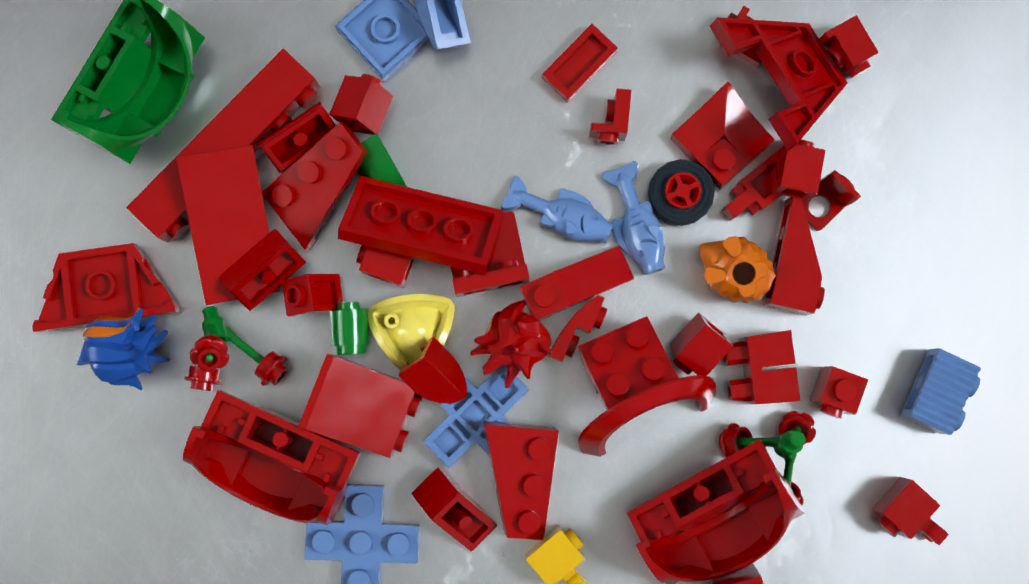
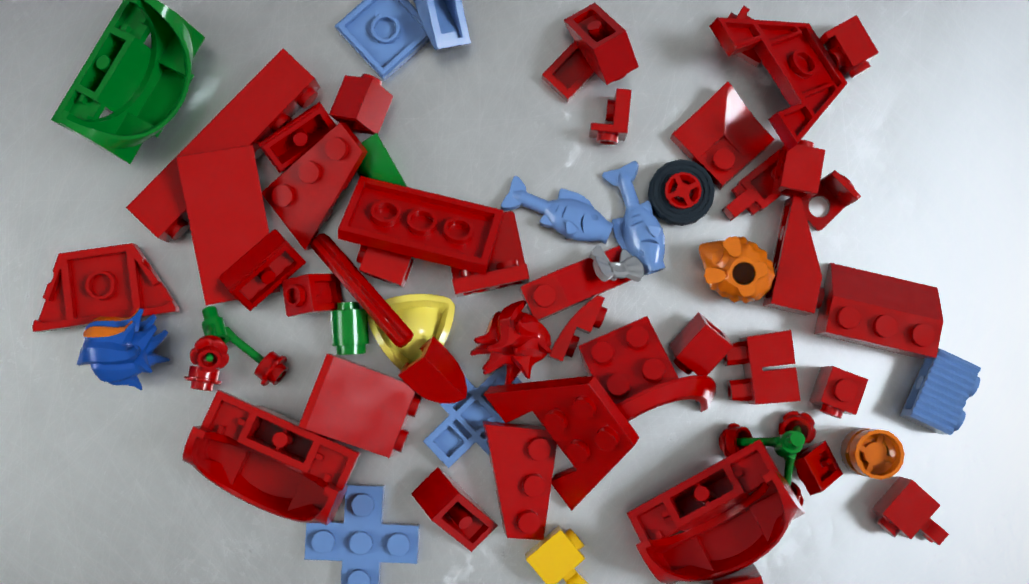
(362, 290): none -> red axle
(579, 420): none -> red wing
(602, 43): none -> red slope
(627, 267): none -> light grey piece
(817, 467): none -> red bracket
(872, 453): none -> orange wheel
(880, 312): none -> red slope

